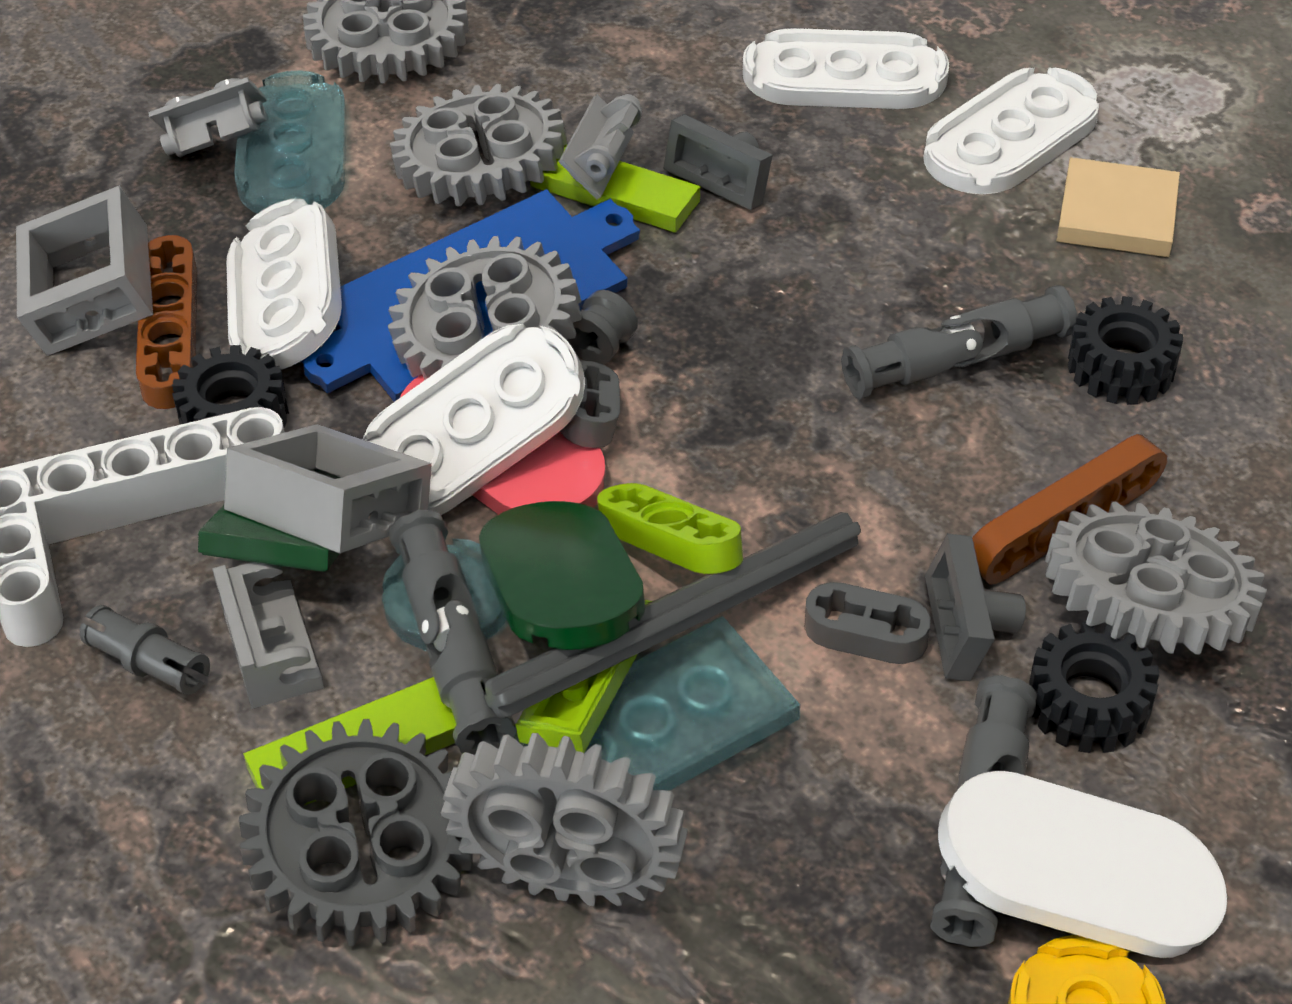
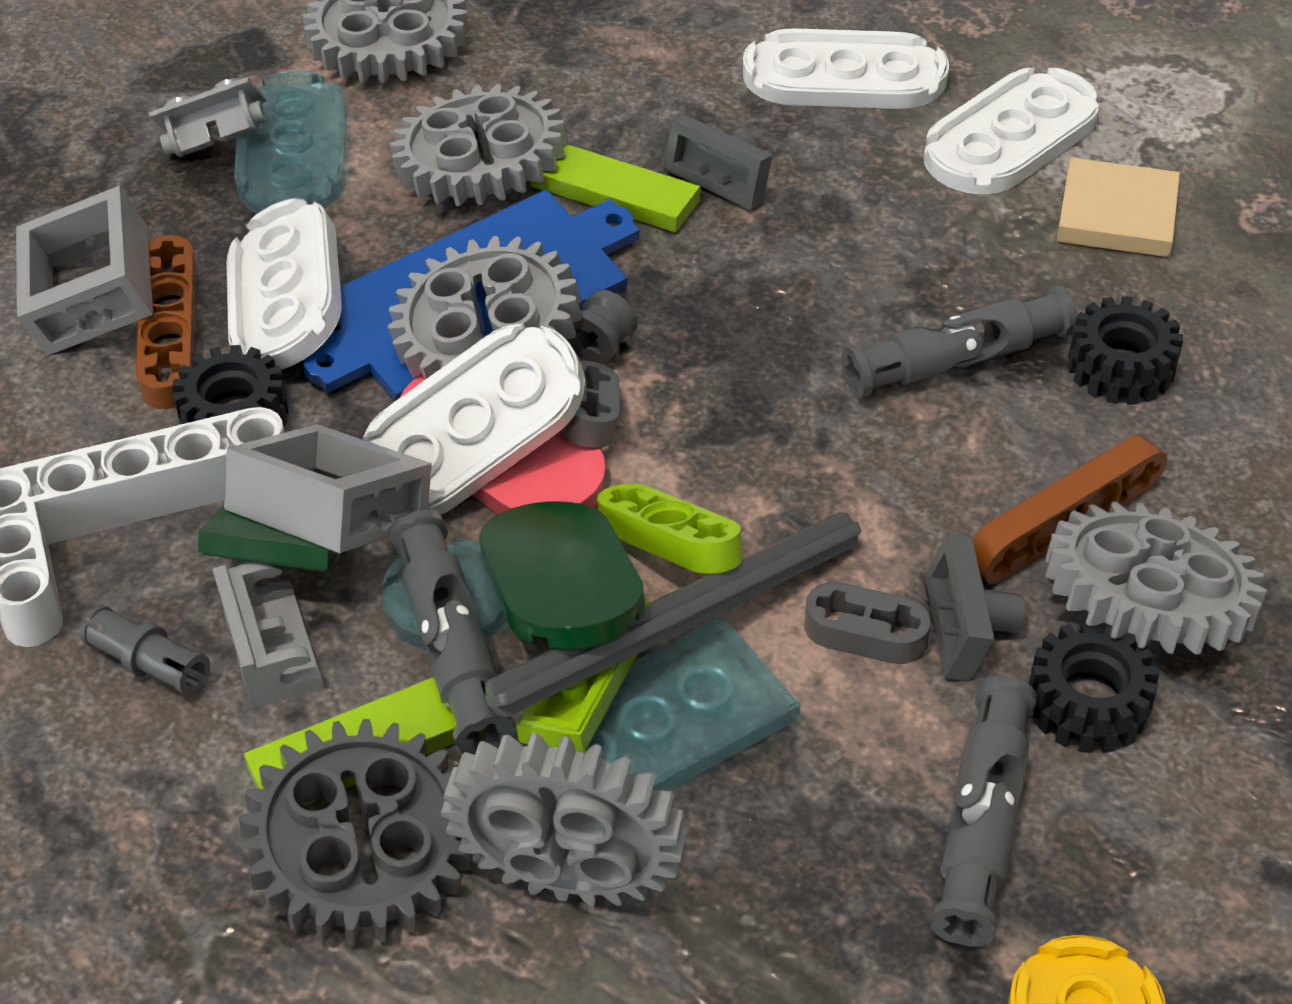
(601, 141): light grey hinge -> none
(1082, 864): white tile -> none

